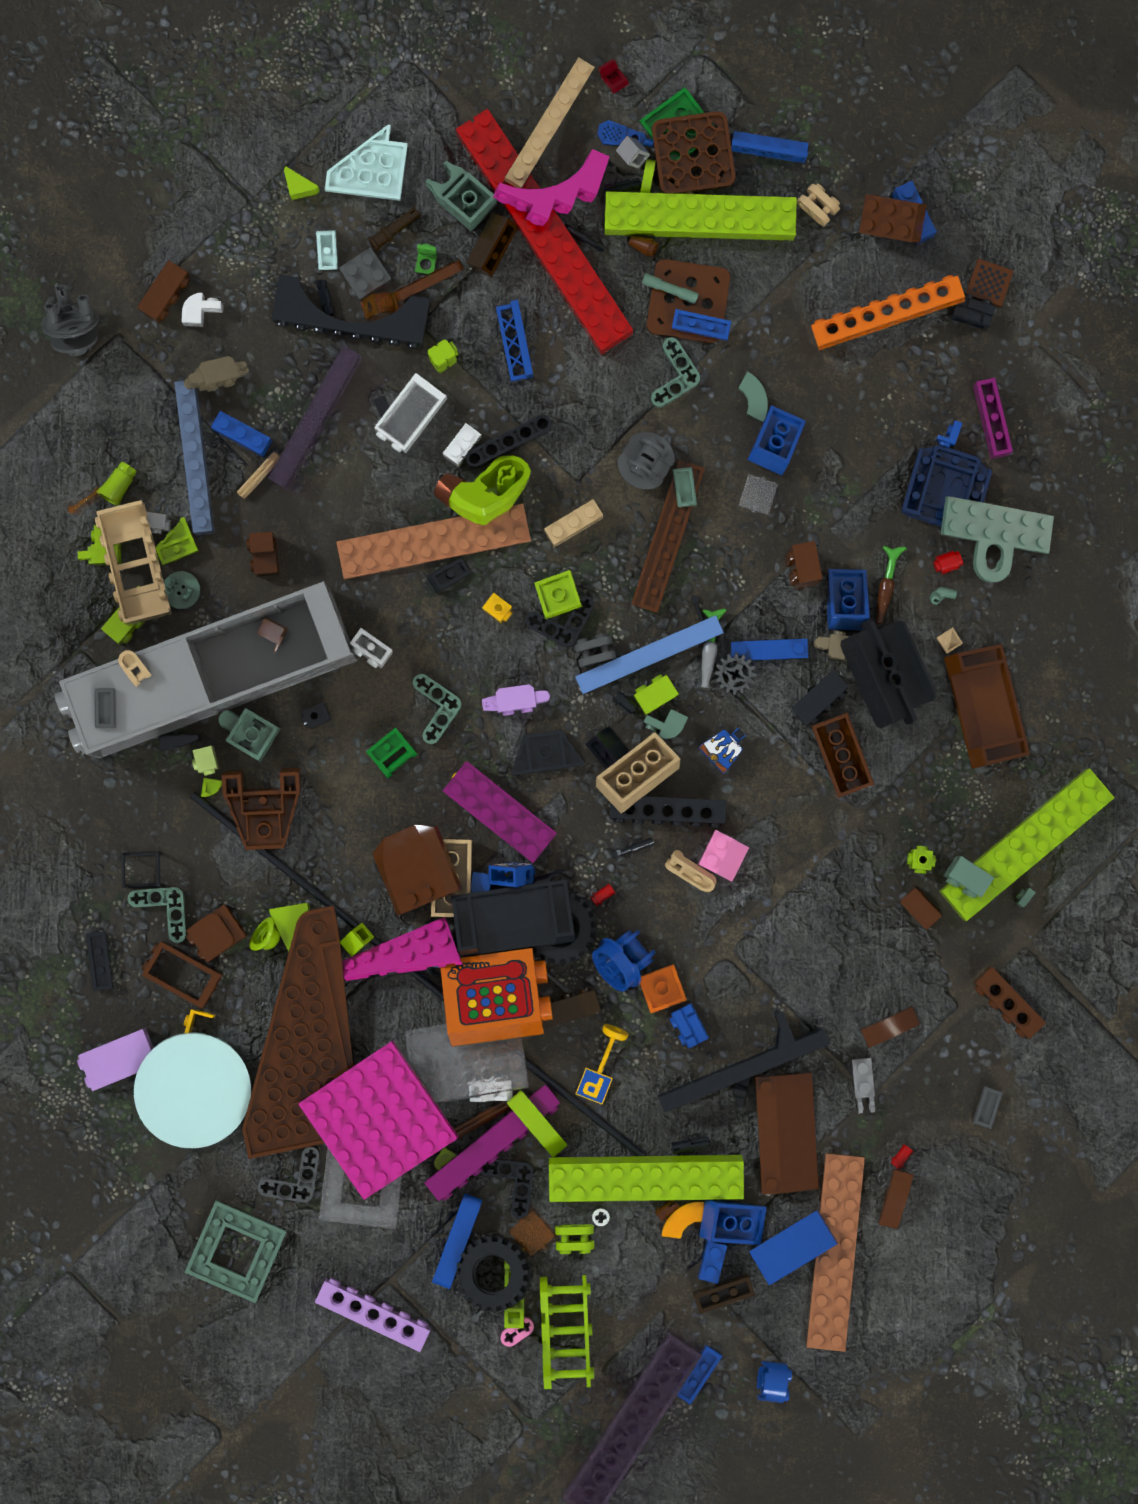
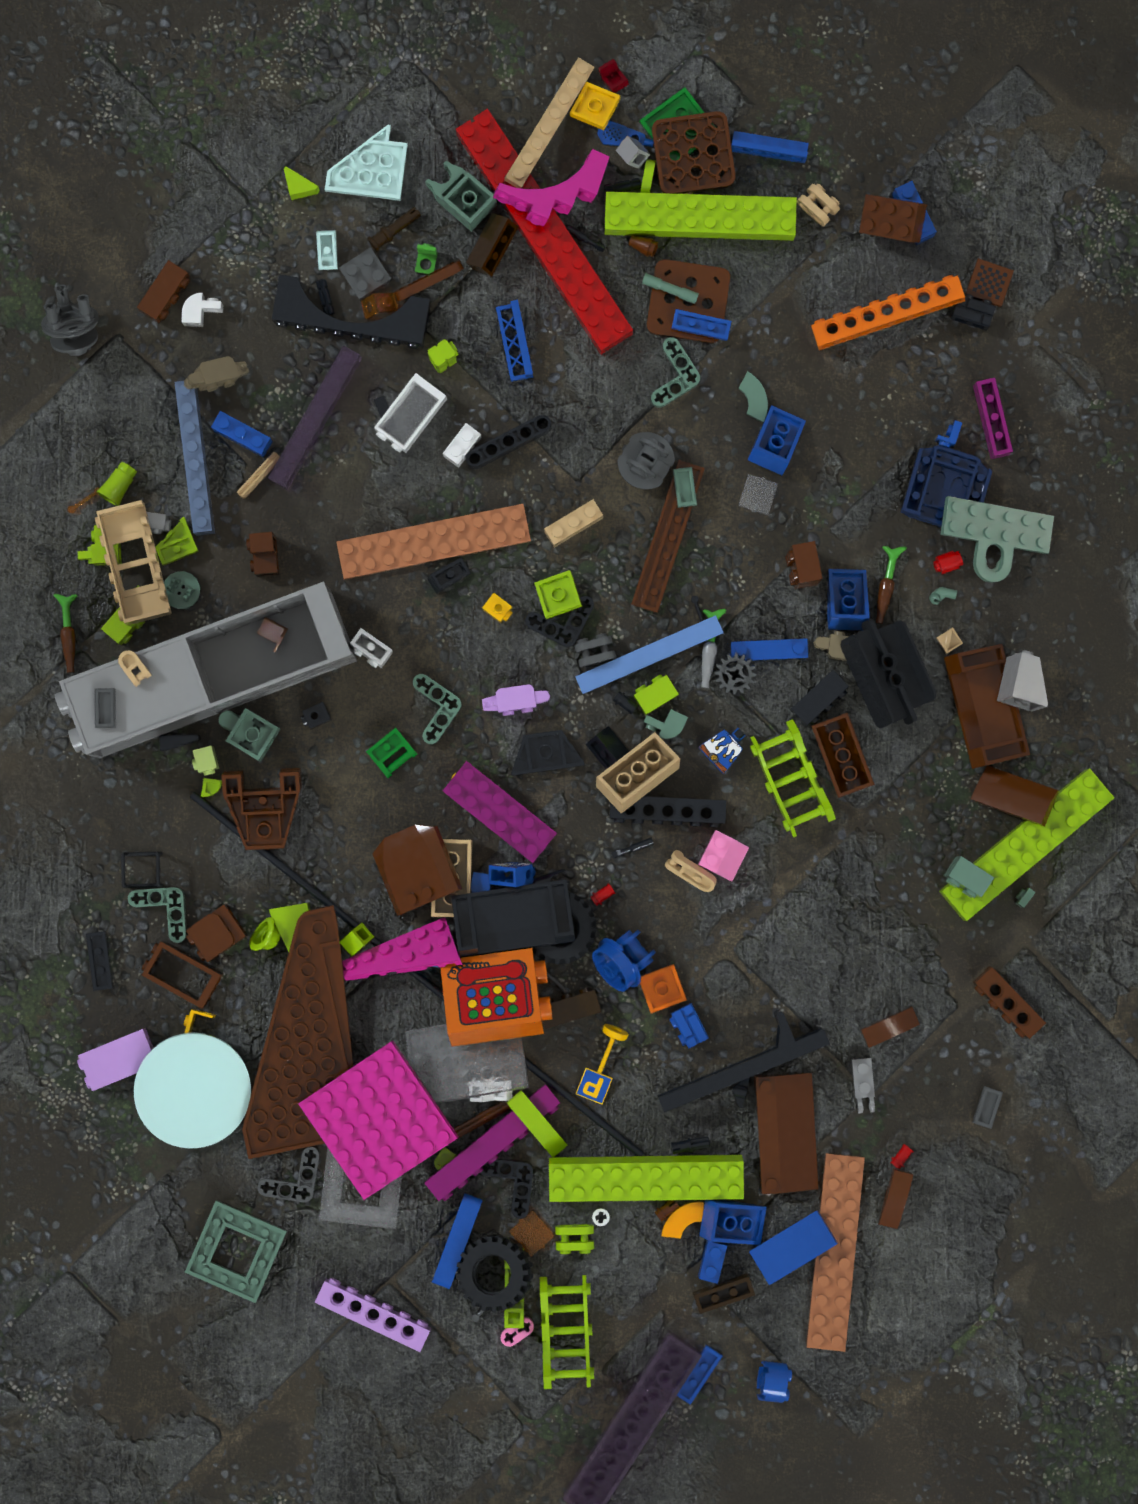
(67, 633): none -> reddish brown piece
(489, 494): lime piece -> none
(595, 106): none -> yellow plate
(806, 771): none -> lime fence
(913, 859): lime brick -> none
(921, 907): reddish brown hinge -> none
(1015, 795): none -> reddish brown slope
(1023, 682): none -> light grey slope

